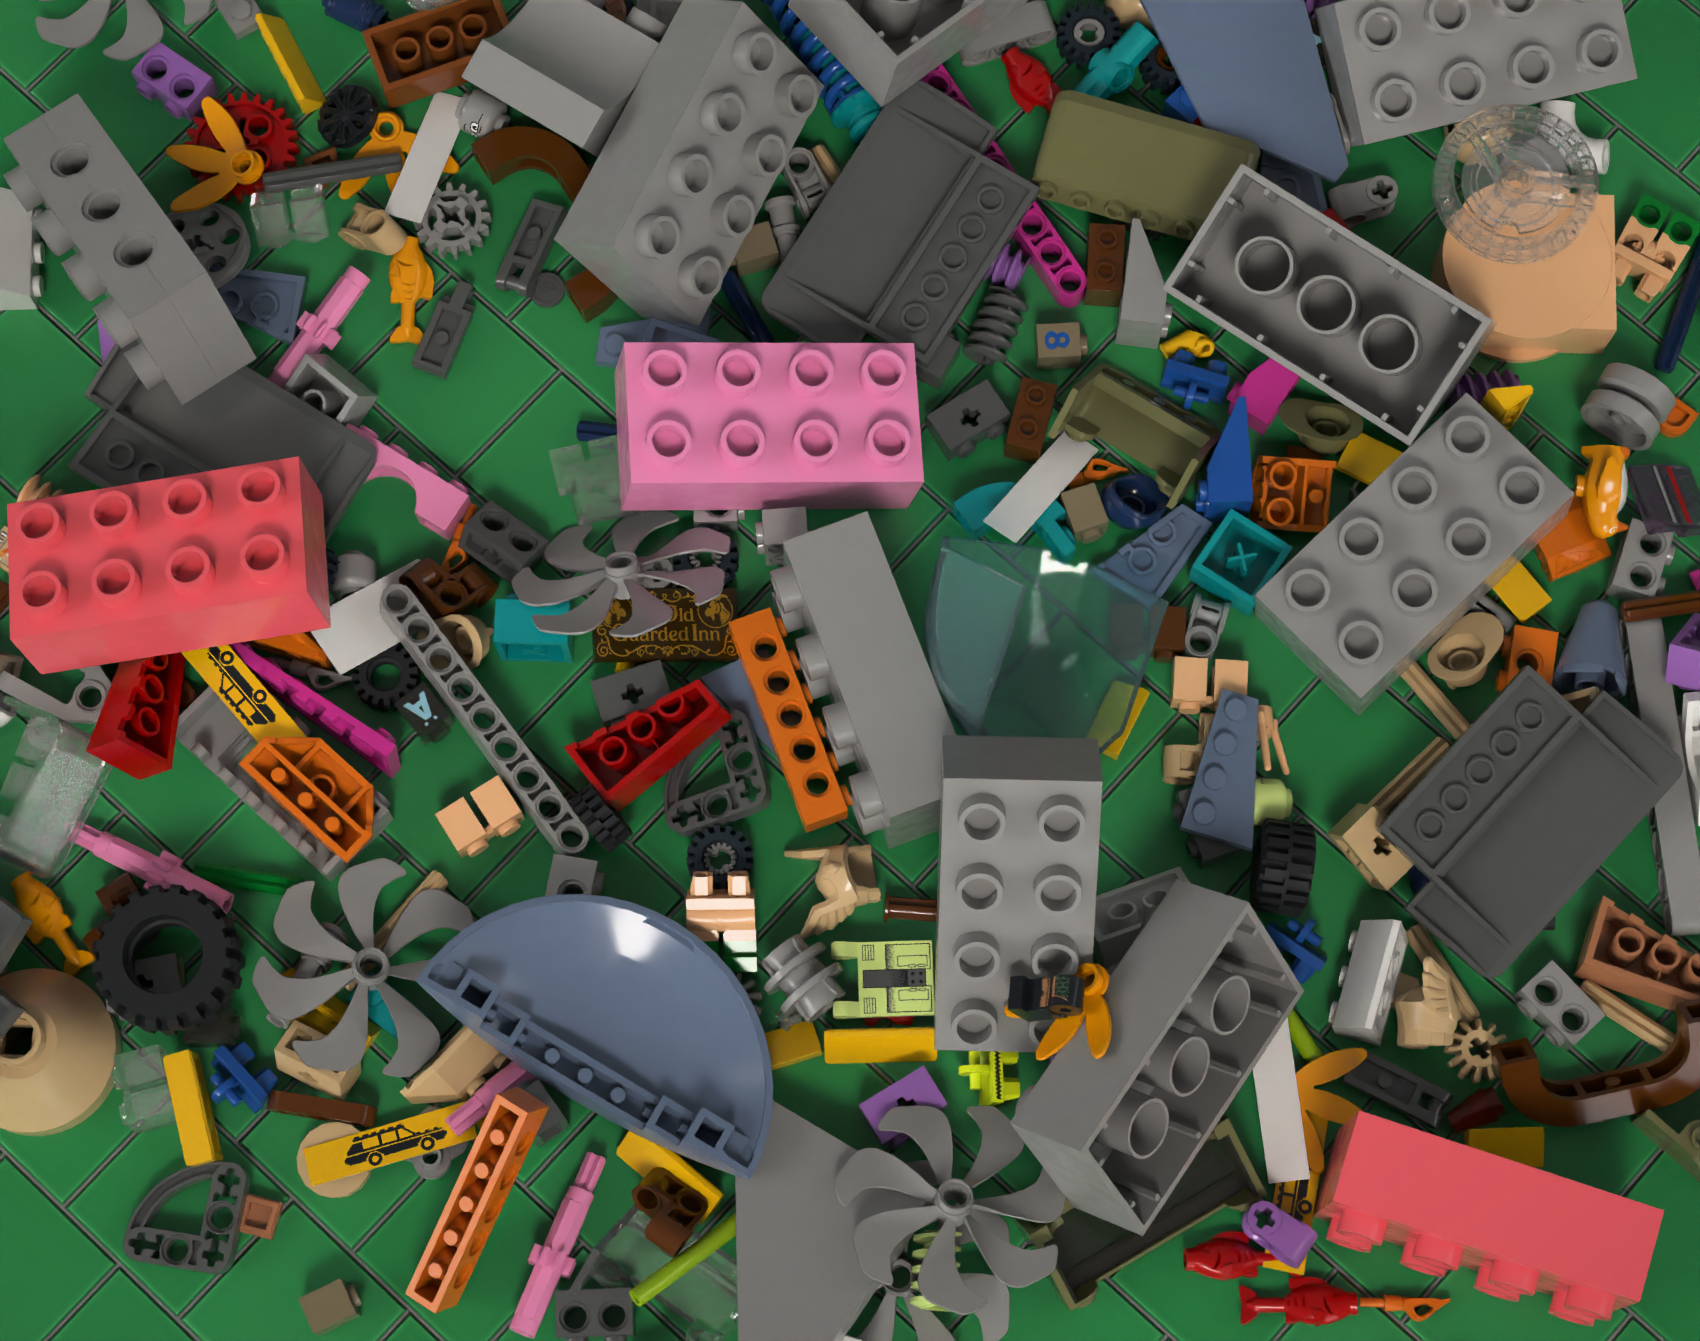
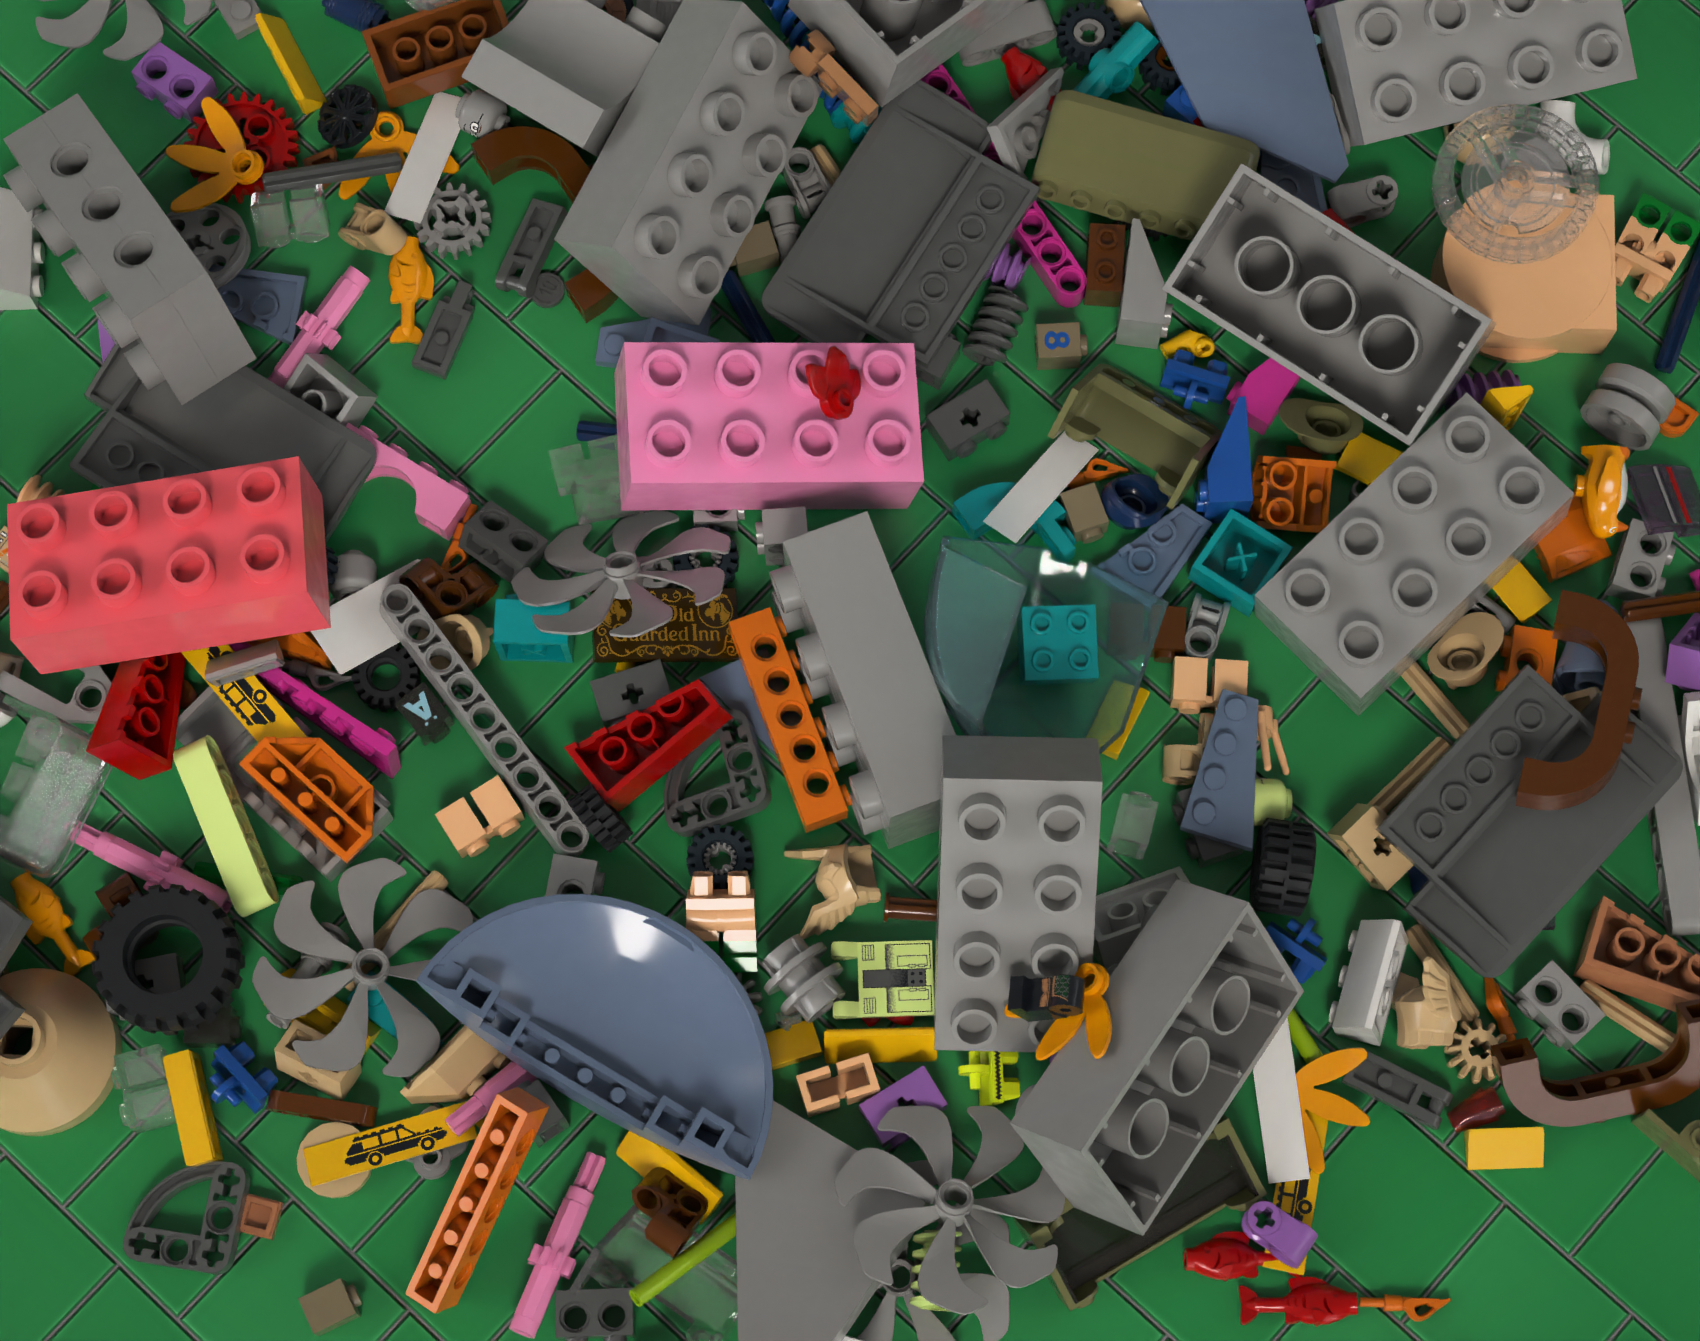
(226, 826): none -> yellowish green beam
(244, 663): none -> light grey slope
(834, 78): none -> medium nougat plate
(834, 384): none -> red plate
(854, 1082): none -> light nougat piece
(1024, 122): none -> light grey wing
(1030, 420): reddish brown brick -> none
(1057, 644): none -> teal brick
(1132, 825): none -> clear piece
(1488, 1215): coral brick -> none
(1499, 1009): none -> orange hand
(1572, 782): none -> reddish brown arch

